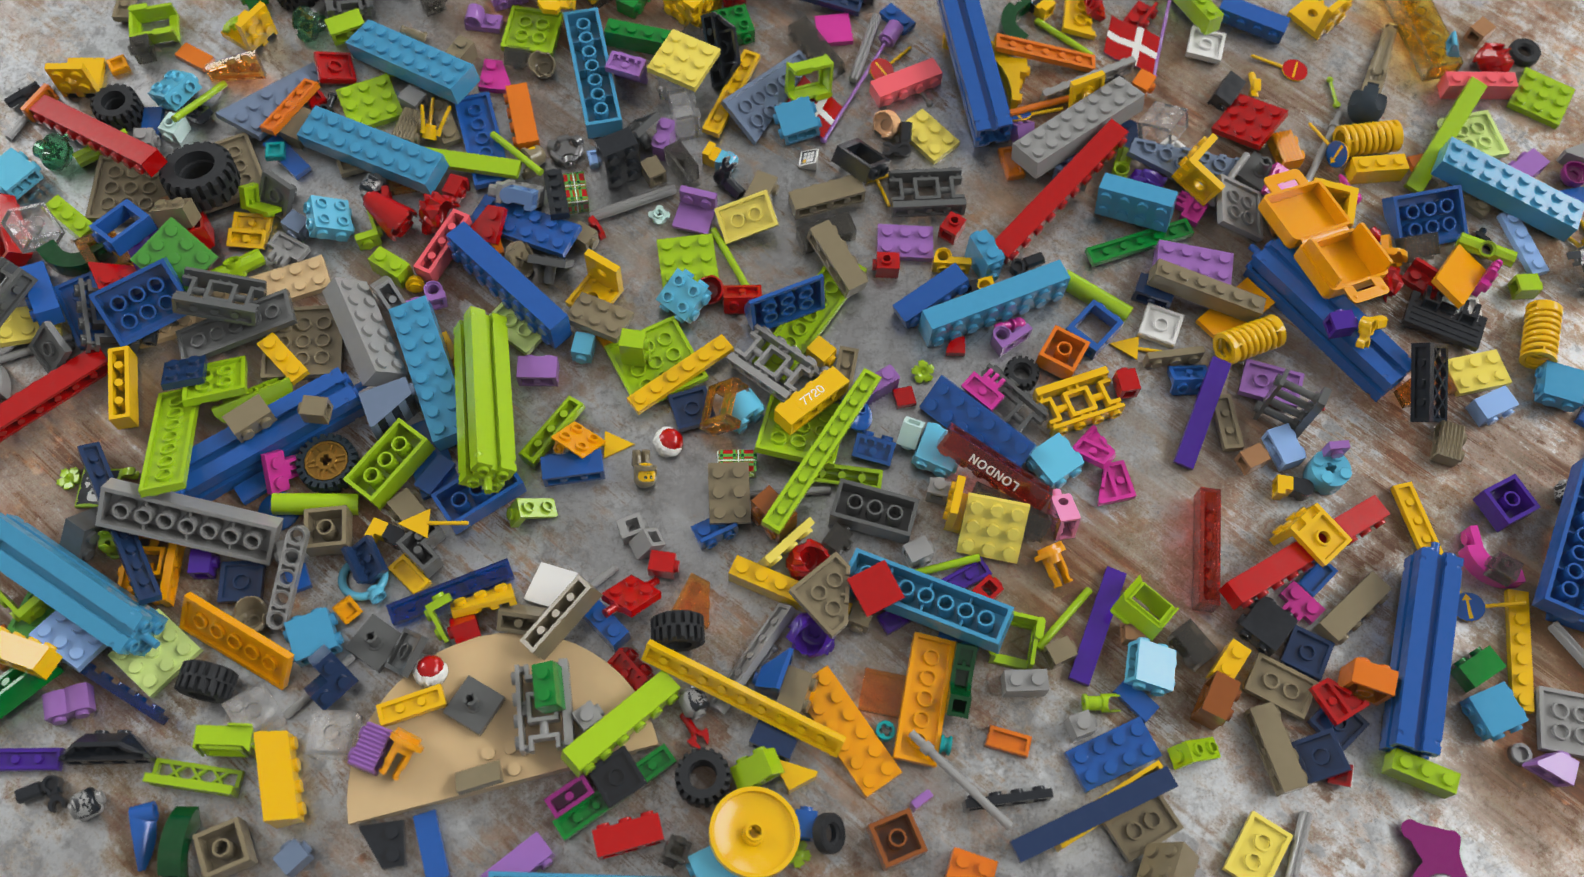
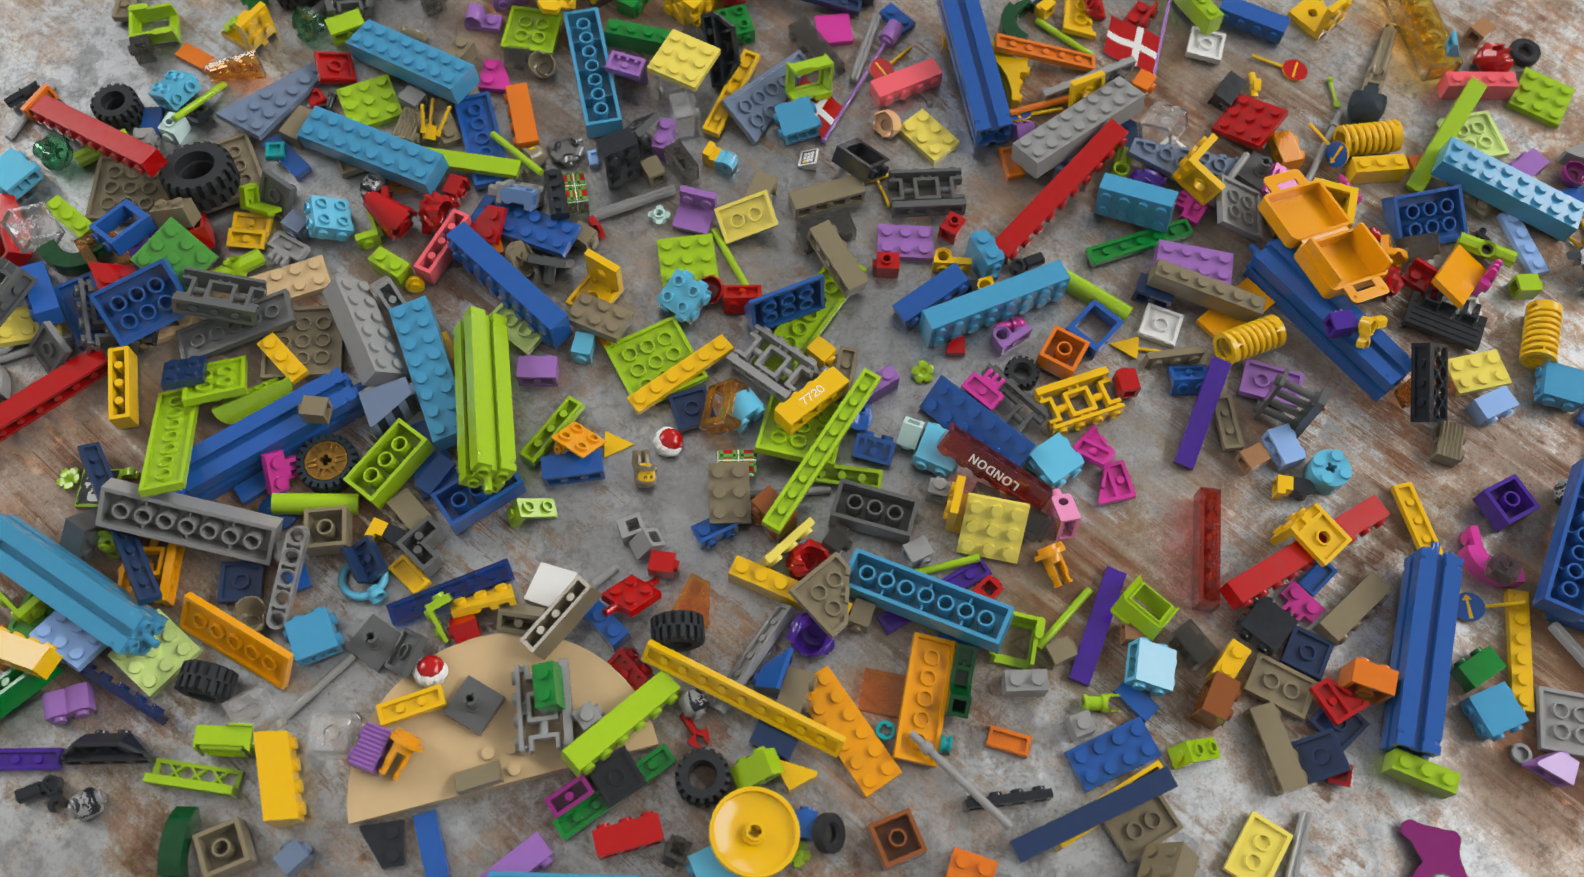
(77, 75): yellow bracket -> none
(118, 65): light orange tile -> none
(143, 828): blue piece -> none
(203, 564): dark purple brick -> none
(249, 418): dark tan brick -> none
(289, 107): orange tile -> none
(333, 678): dark blue brick -> none
(347, 609): light orange tile -> none
(421, 522): yellow piece -> none
(437, 300): medium lavender plate -> none
(634, 347): lime brick -> none
(723, 176): black bar -> none
(875, 588): red tile -> none
(901, 149): black bar -> none
(904, 397): red tile -> none
(921, 800): medium lavender tile -> none
(1336, 449): medium lavender plate -> none

